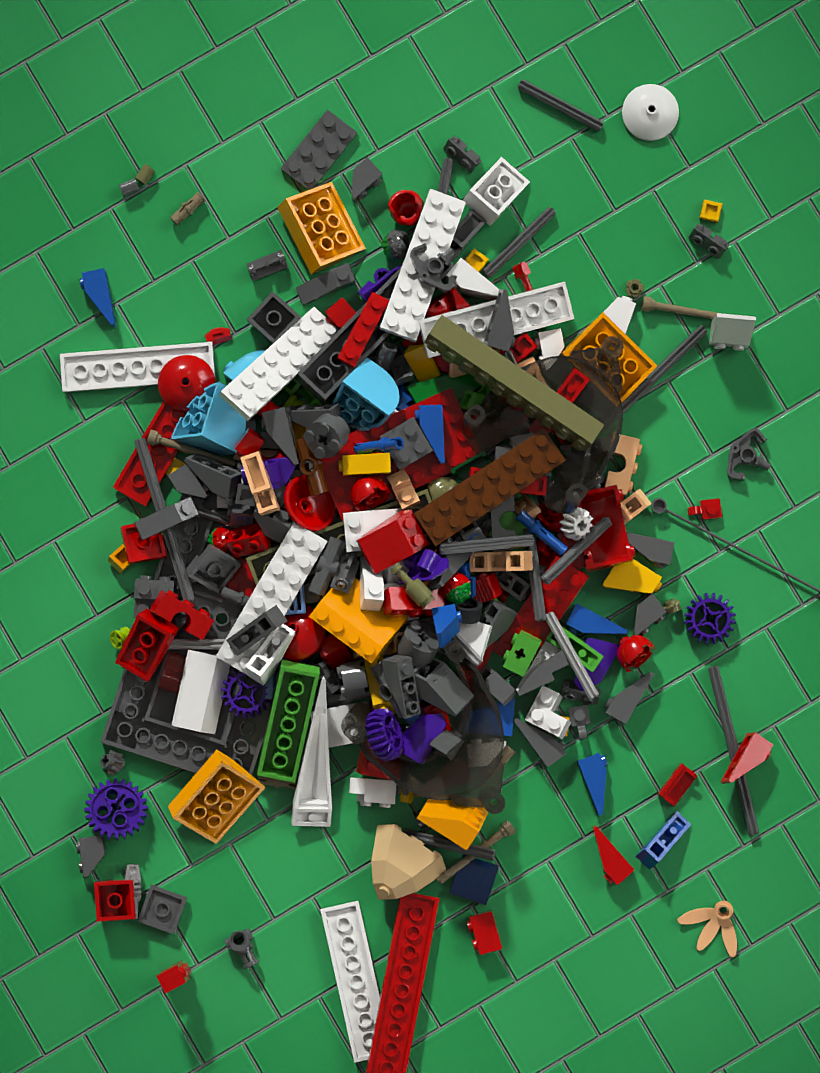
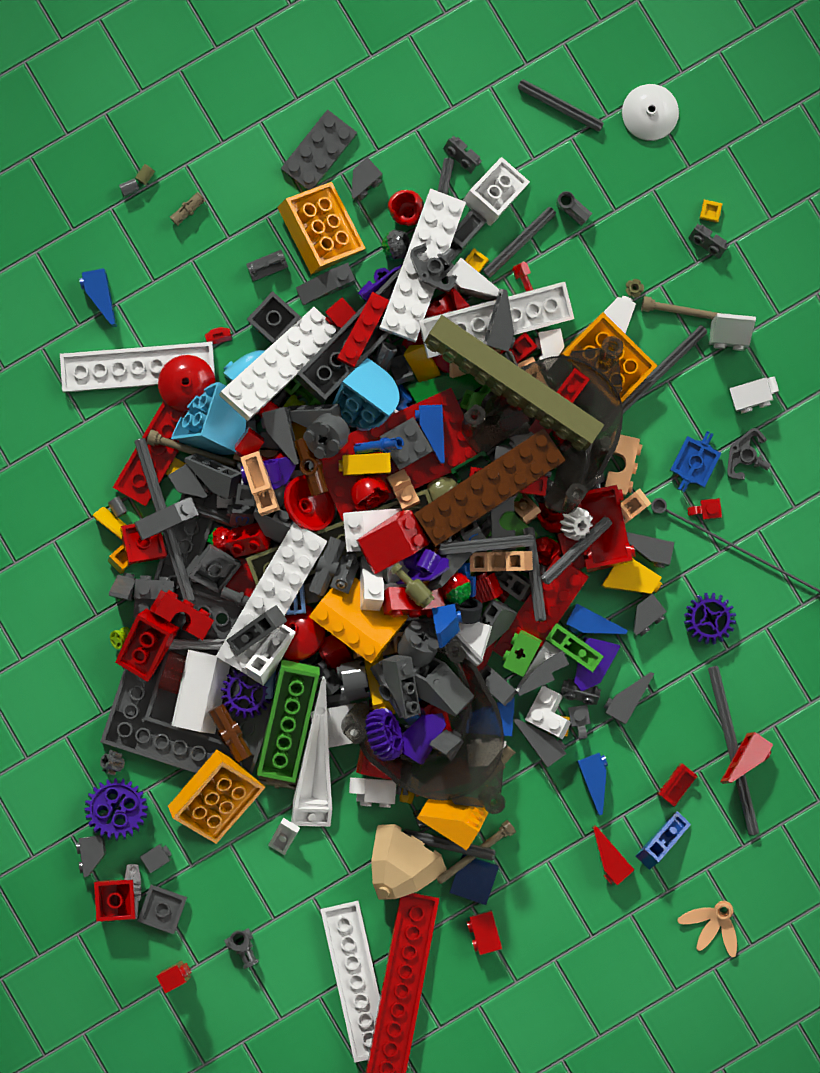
(109, 520): none -> yellow slope
(117, 507): none -> dark grey hinge
(123, 587): none -> dark grey slope
(156, 857): none -> dark grey brick
(230, 733): none -> reddish brown piece
(279, 398): none -> dark grey bush
(284, 836): none -> white slope
(544, 535): blue pin -> none
(571, 655): light grey axle -> none
(574, 209): none -> dark grey piece
(634, 651): red cylinder -> none
(672, 606): olive plate -> none
(695, 461): none -> blue plate
(754, 394): none -> white hinge

